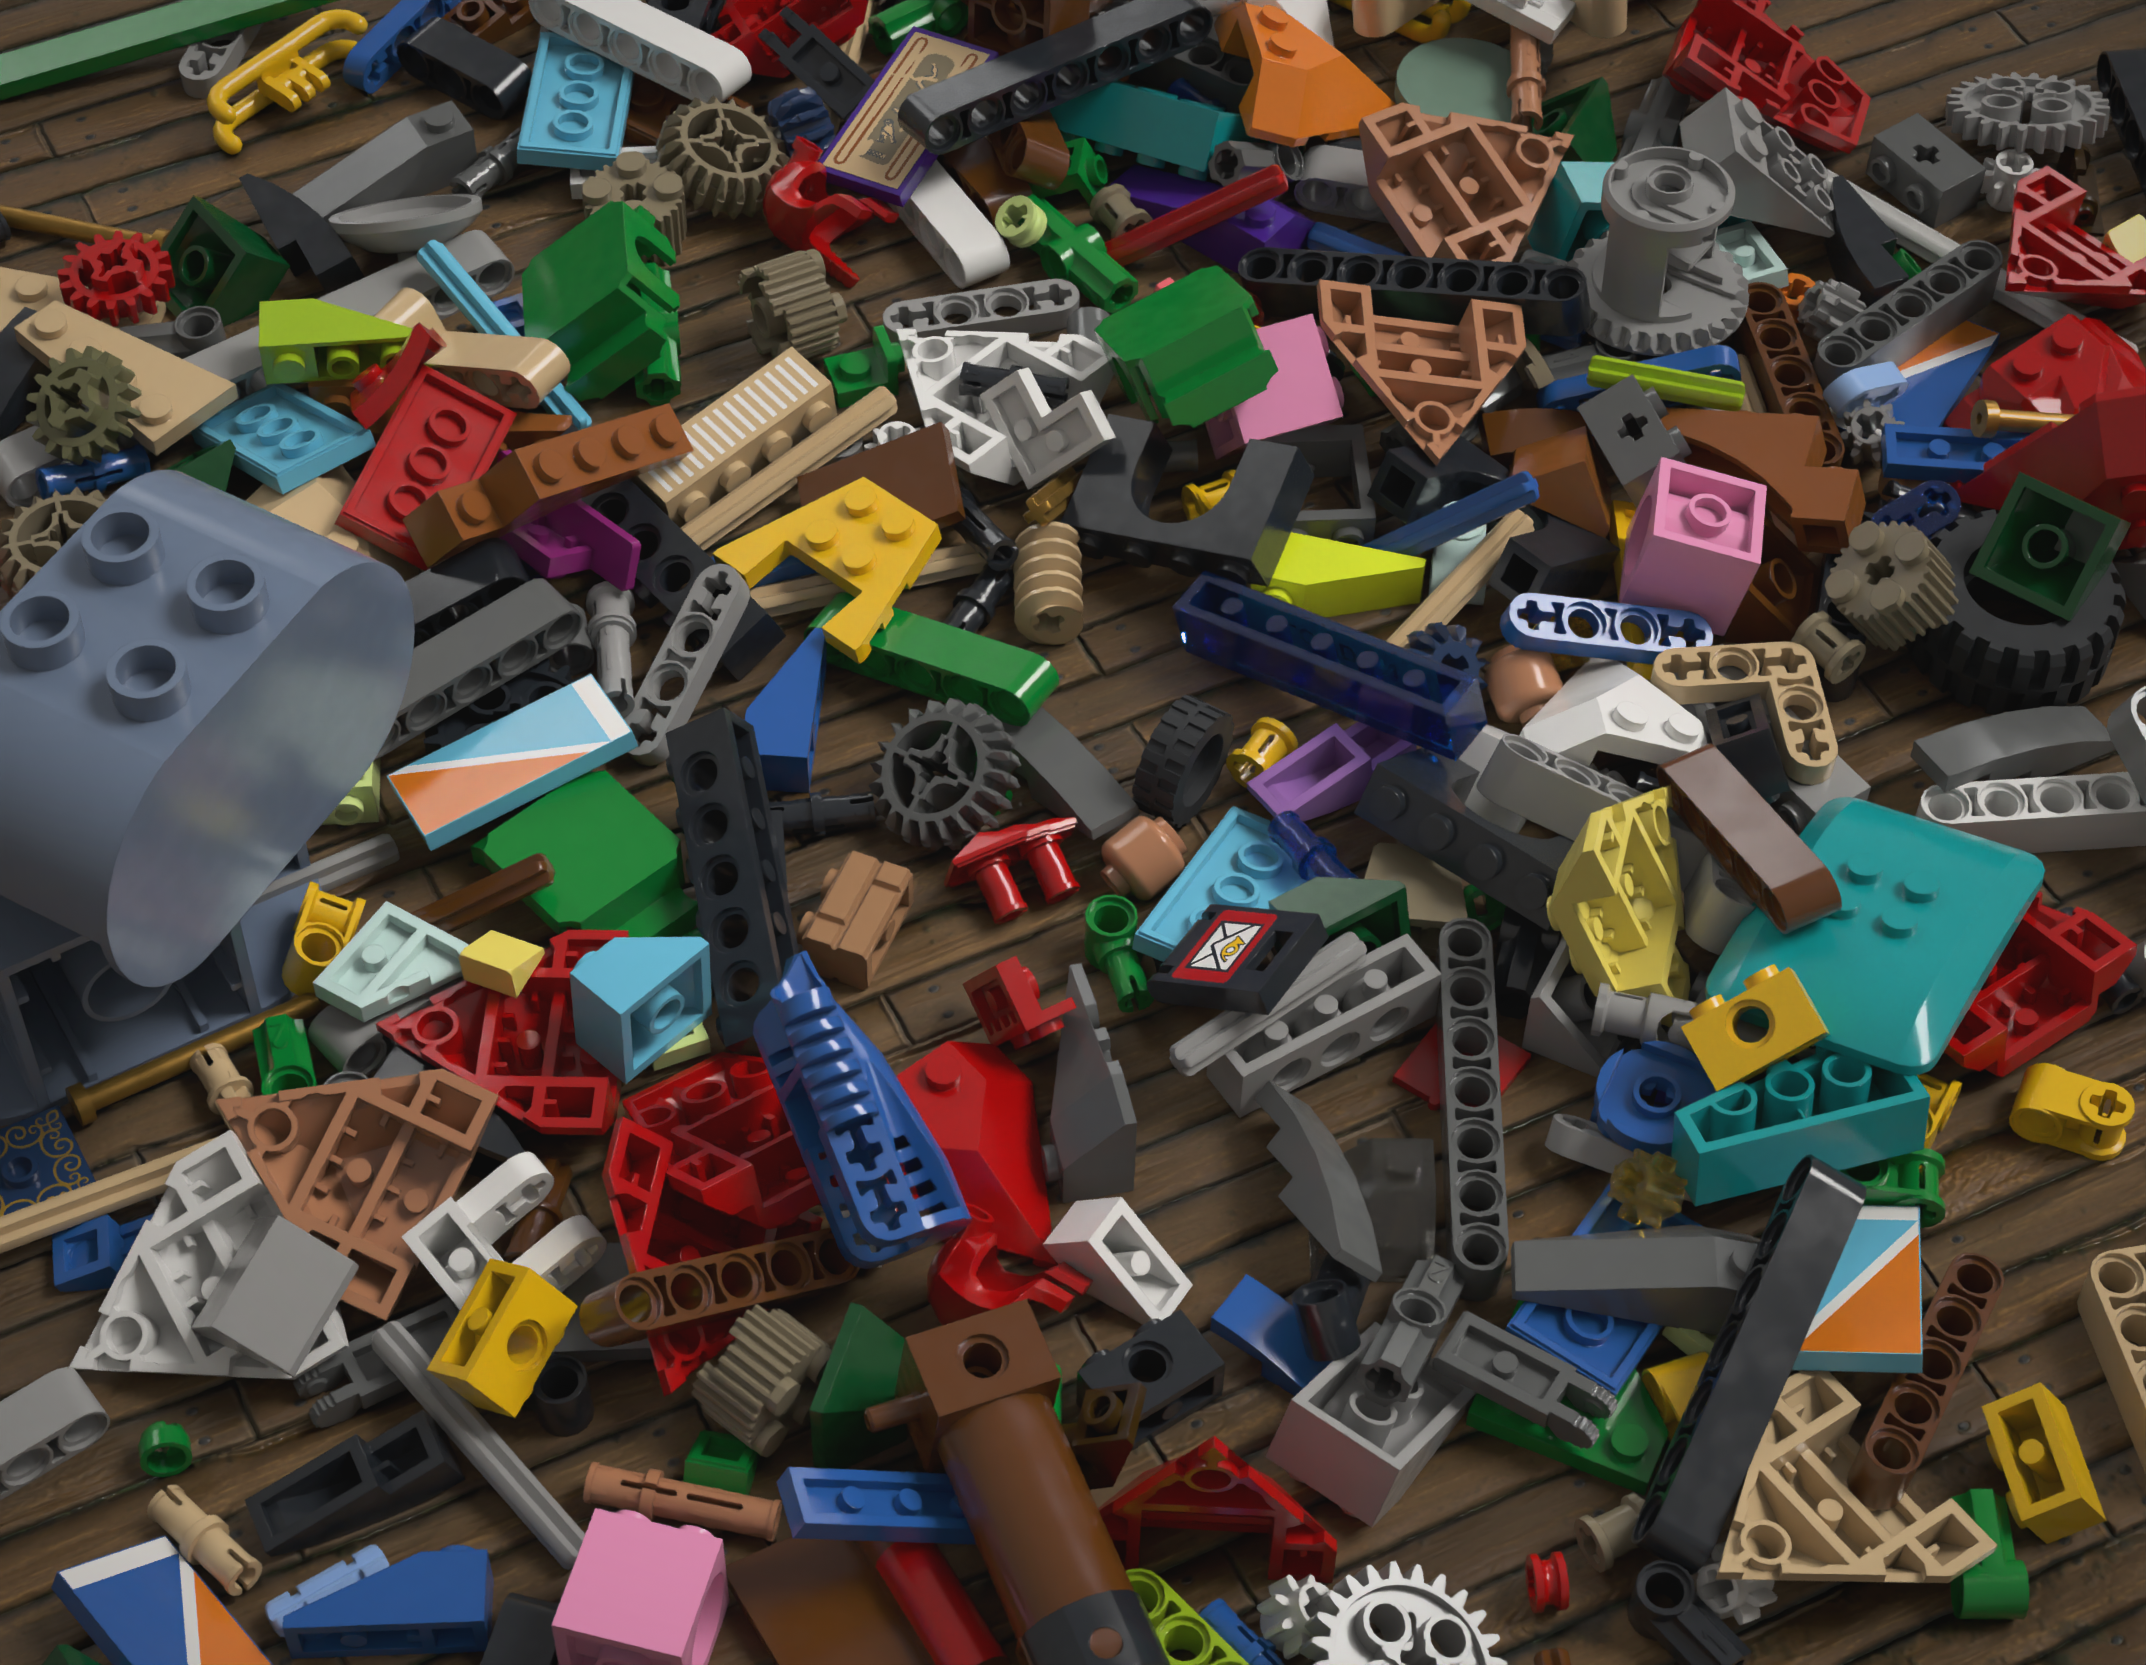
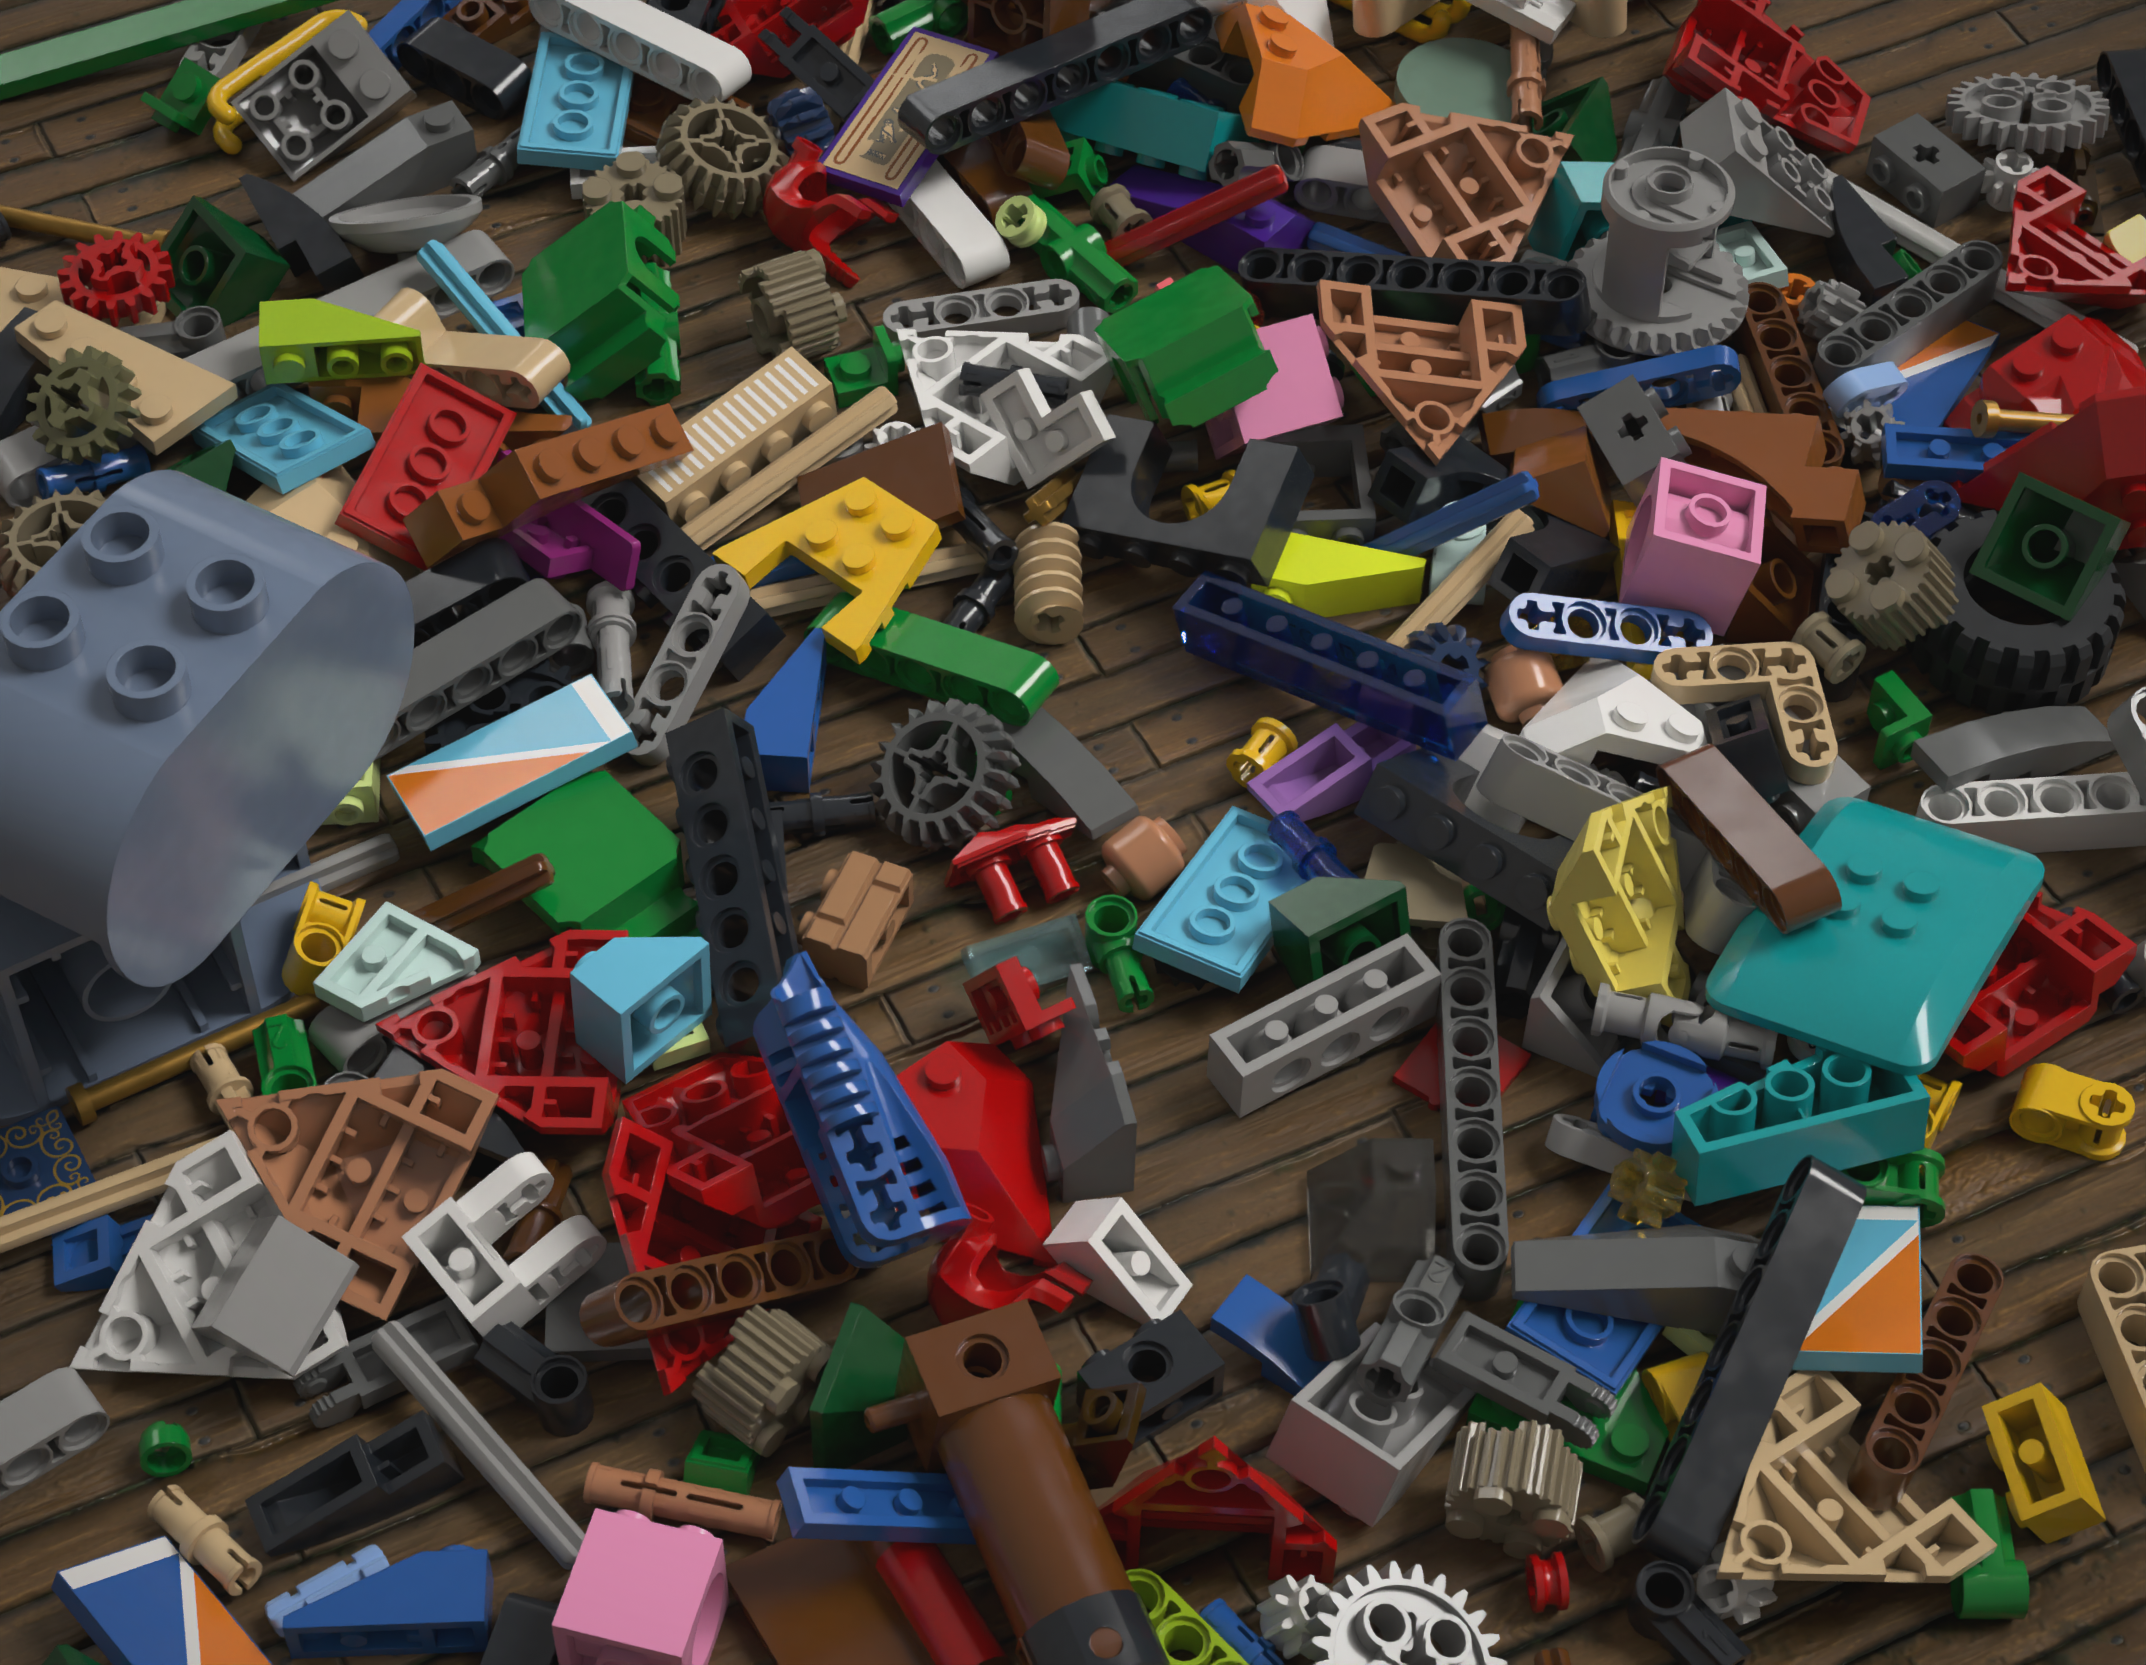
(184, 99): none -> green bracket
(324, 97): none -> light grey slope
(380, 387): red plate -> none
(500, 962): light yellow slope -> none
(502, 1337): yellow brick -> none
(1043, 949): none -> clear light blue slope
(1183, 760): black tyre -> none
(1220, 954): black container -> none
(1235, 1027): light grey axle -> none
(1323, 1184): dark grey slope -> none
(1513, 1487): none -> dark tan brick
(1533, 368): dark tan tile -> none
(1669, 383): lime axle -> none
(1792, 1027): yellow brick -> none
(1897, 718): none -> green bracket

